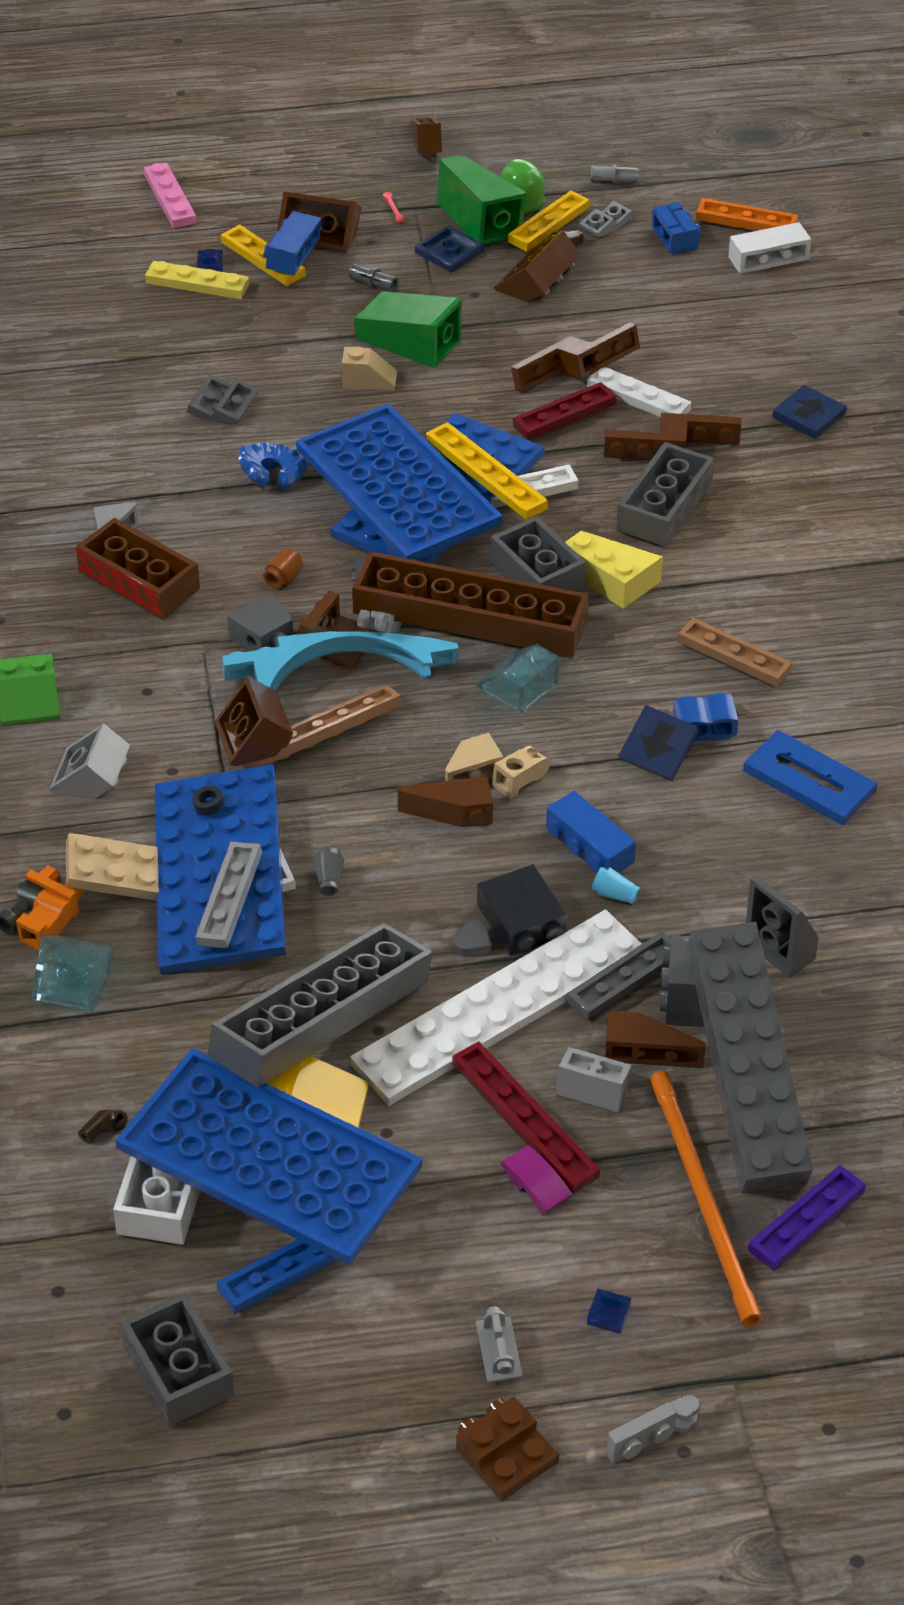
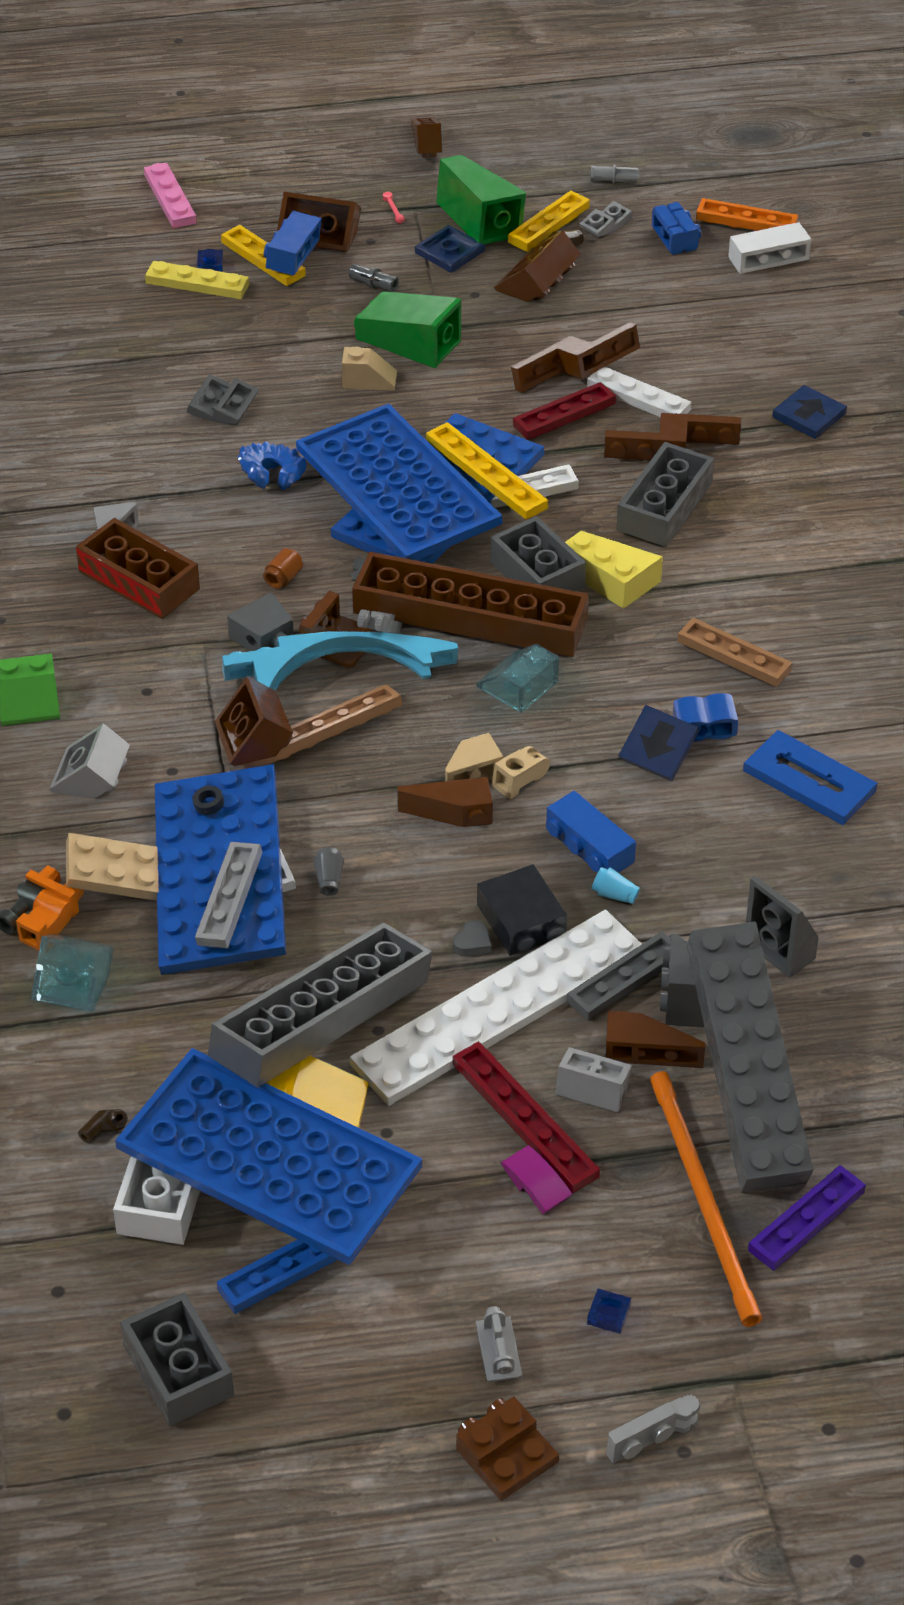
(528, 178): bright green piece -> none

